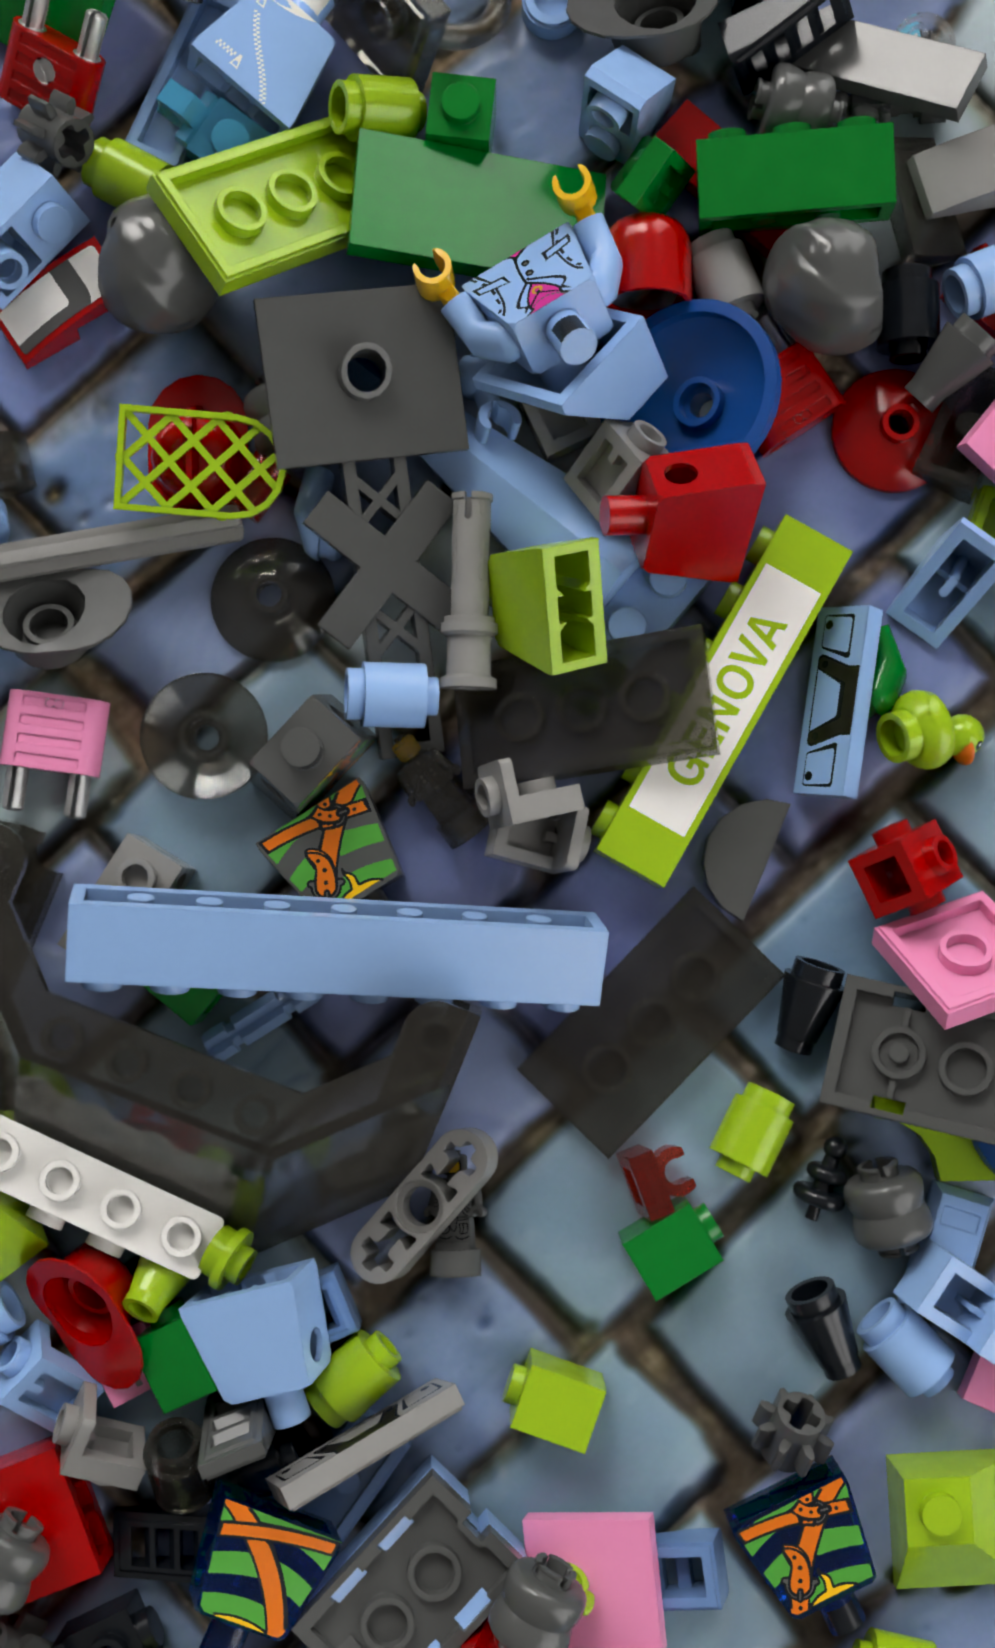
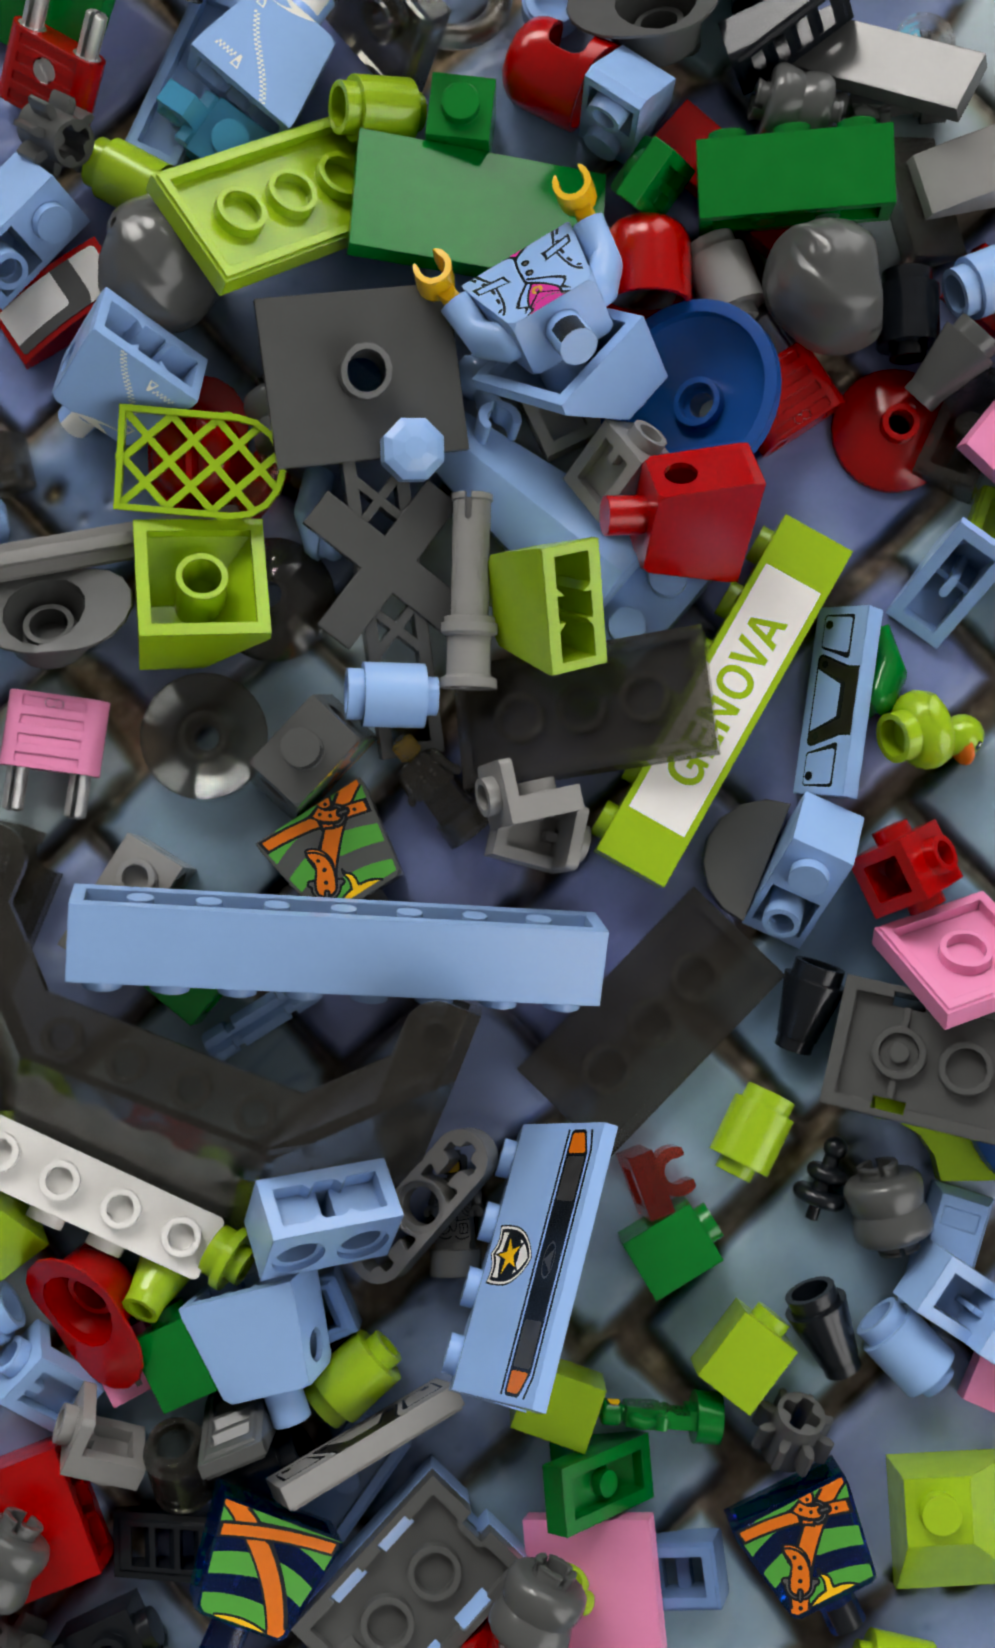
(123, 360): none -> light blue torso
(199, 590): none -> lime slope
(322, 1218): none -> light blue brick
(412, 450): none -> light blue tile
(530, 1264): none -> light blue piece
(546, 77): none -> red helmet
(596, 1484): none -> green slope
(700, 1416): none -> green piece
(745, 1354): none -> lime brick
(805, 869): none -> light blue slope

